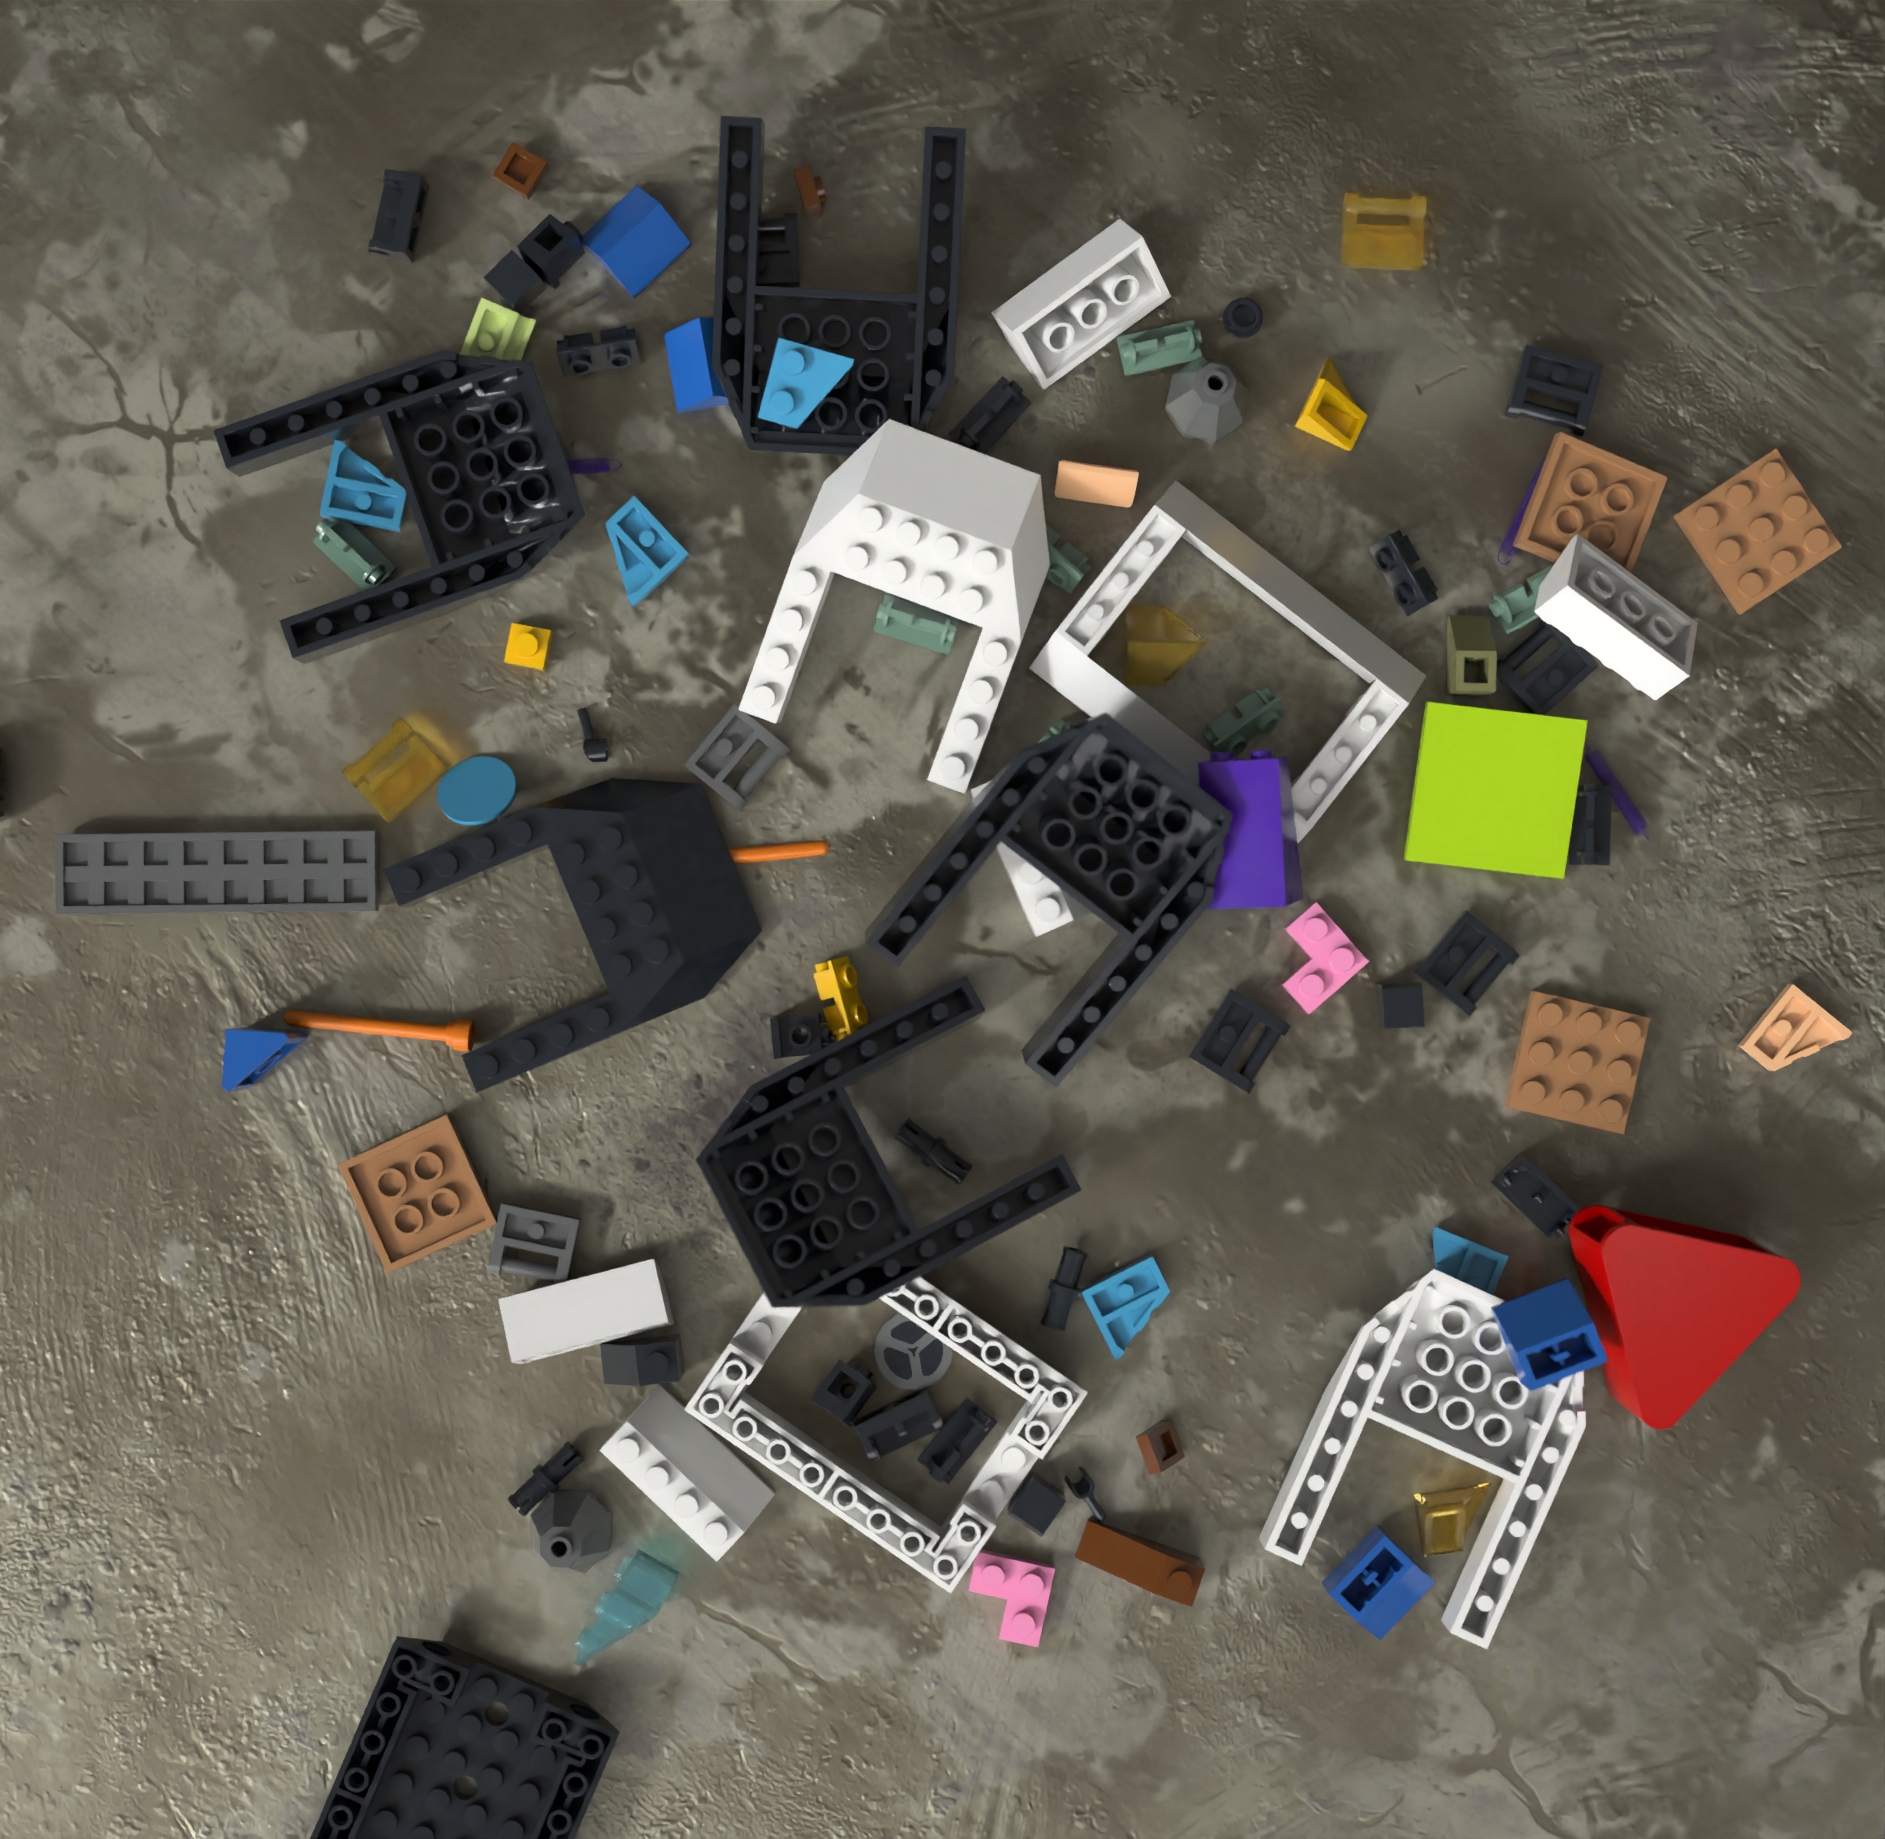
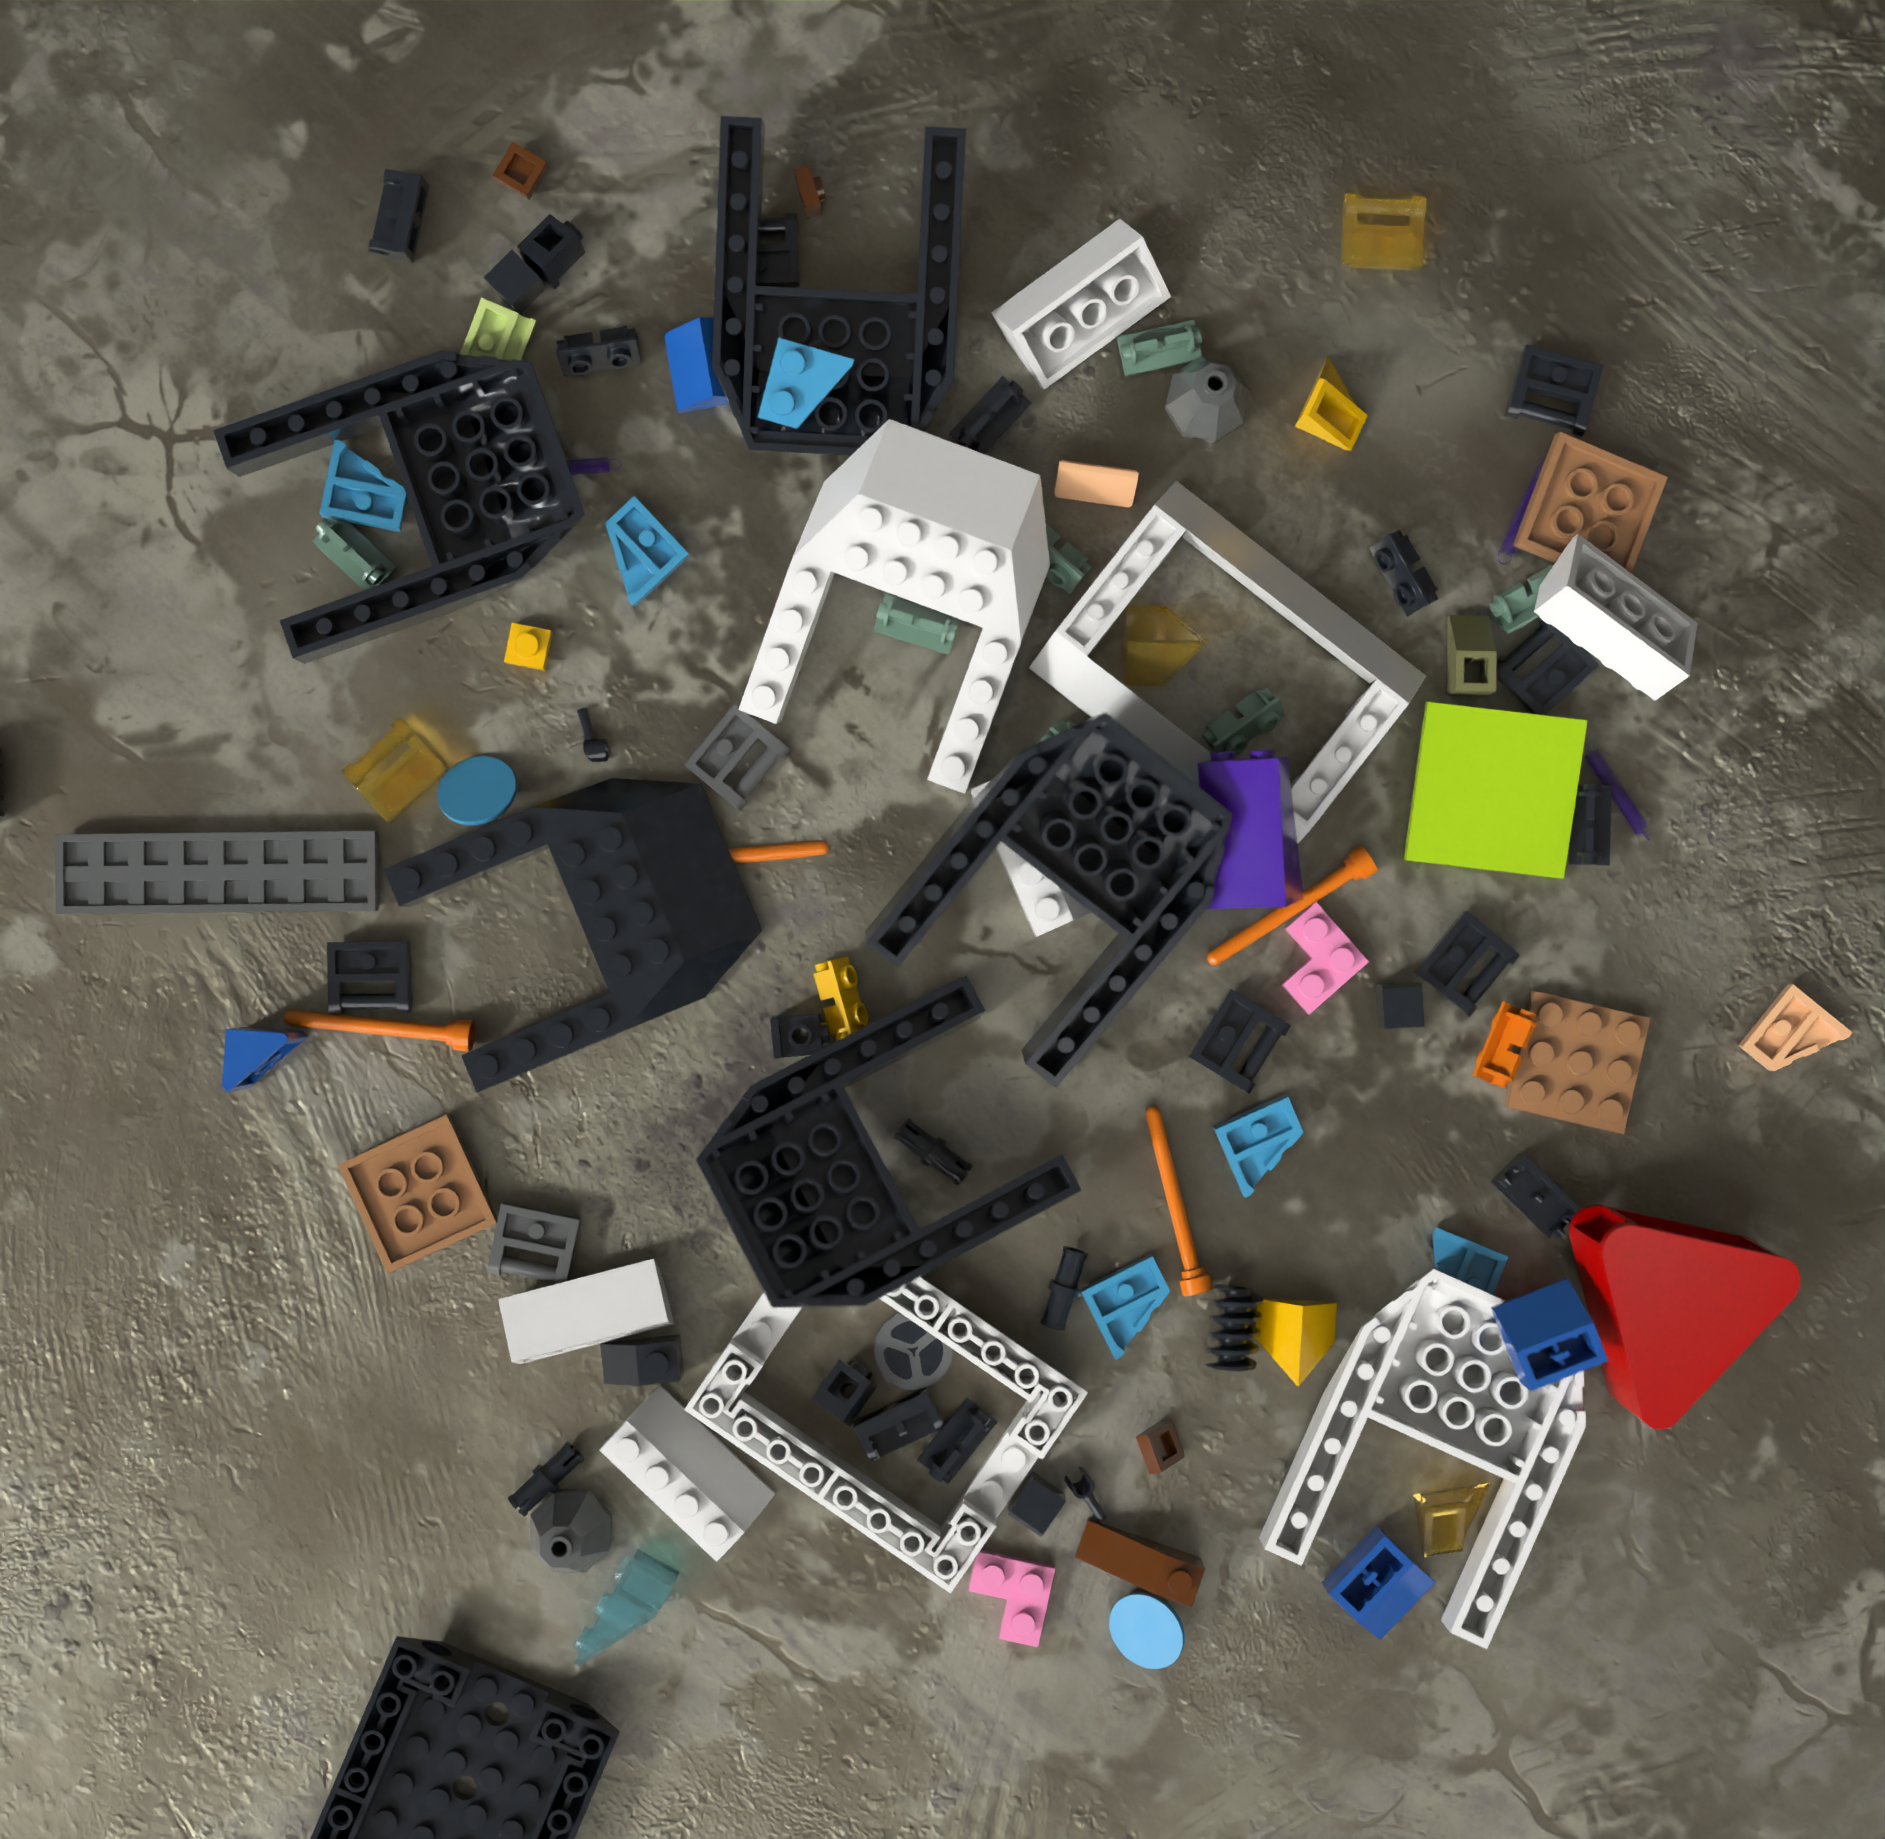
(369, 964): none -> black plate
(636, 241): blue slope -> none
(1147, 1630): none -> piece
(1194, 1277): none -> orange piece
(1235, 1328): none -> black piece
(1242, 318): black plate -> none
(1258, 1139): none -> dark azure wing
(1297, 1333): none -> yellow slope
(1356, 866): none -> orange piece
(1508, 1028): none -> orange hinge
(1757, 531): medium nougat plate -> none

